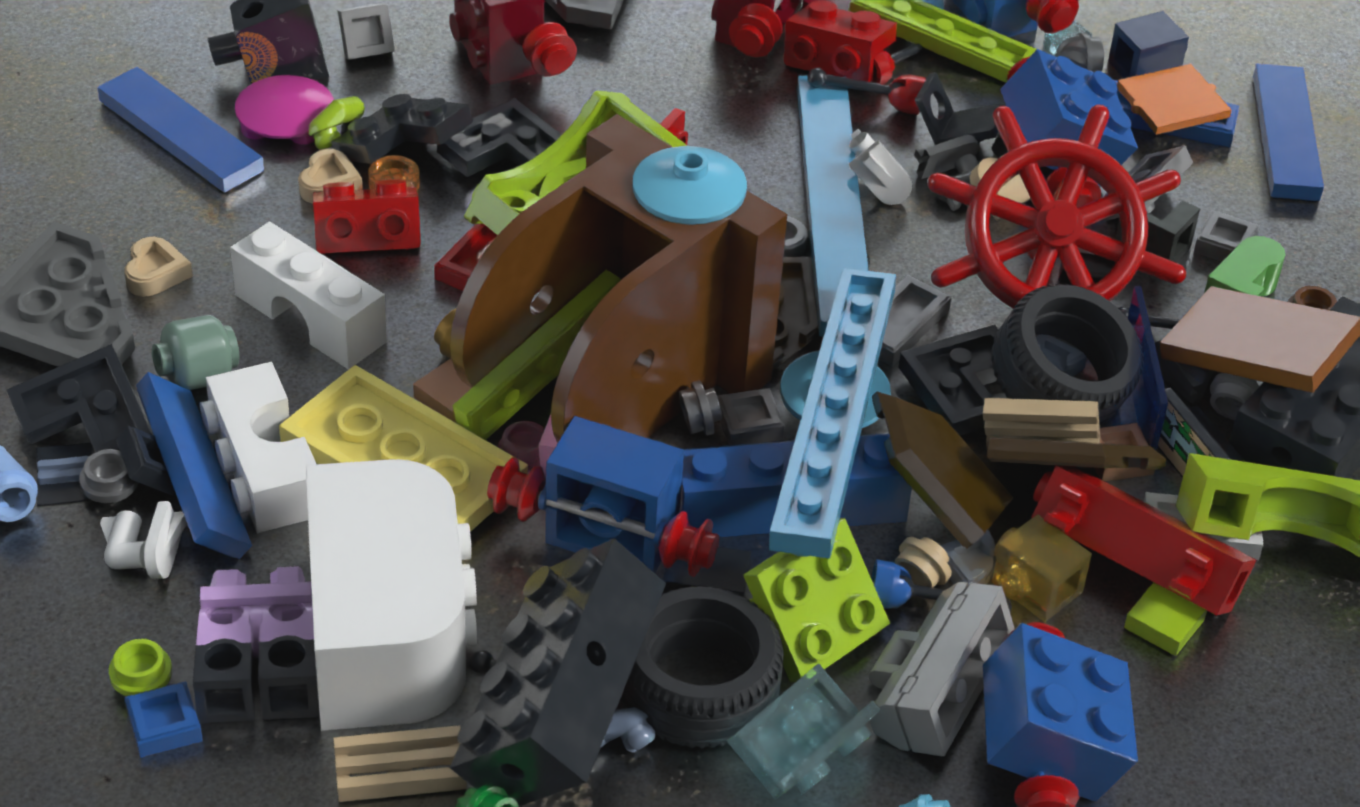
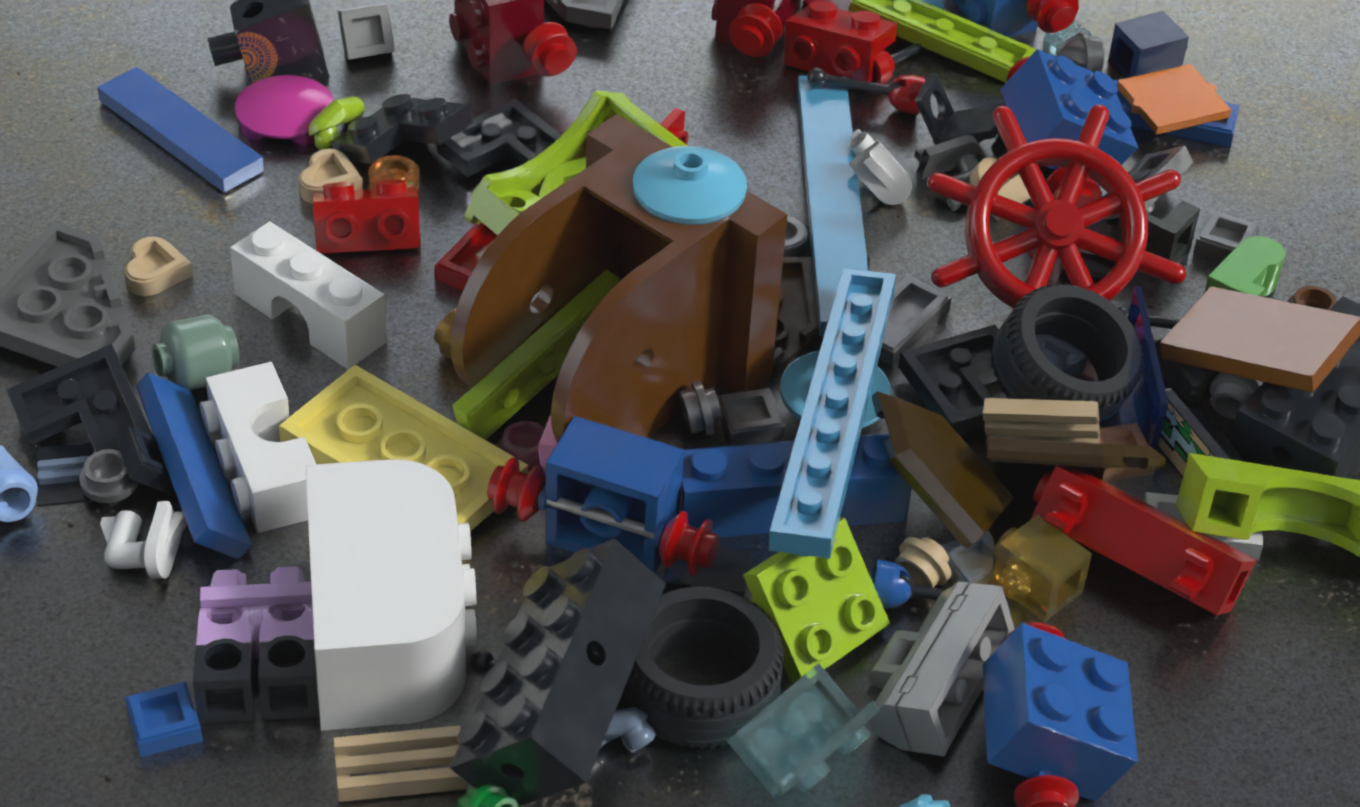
(139, 667): lime plate -> none
(441, 389): nougat tile -> none
(1165, 618): lime tile -> none
(1287, 133): tile -> none

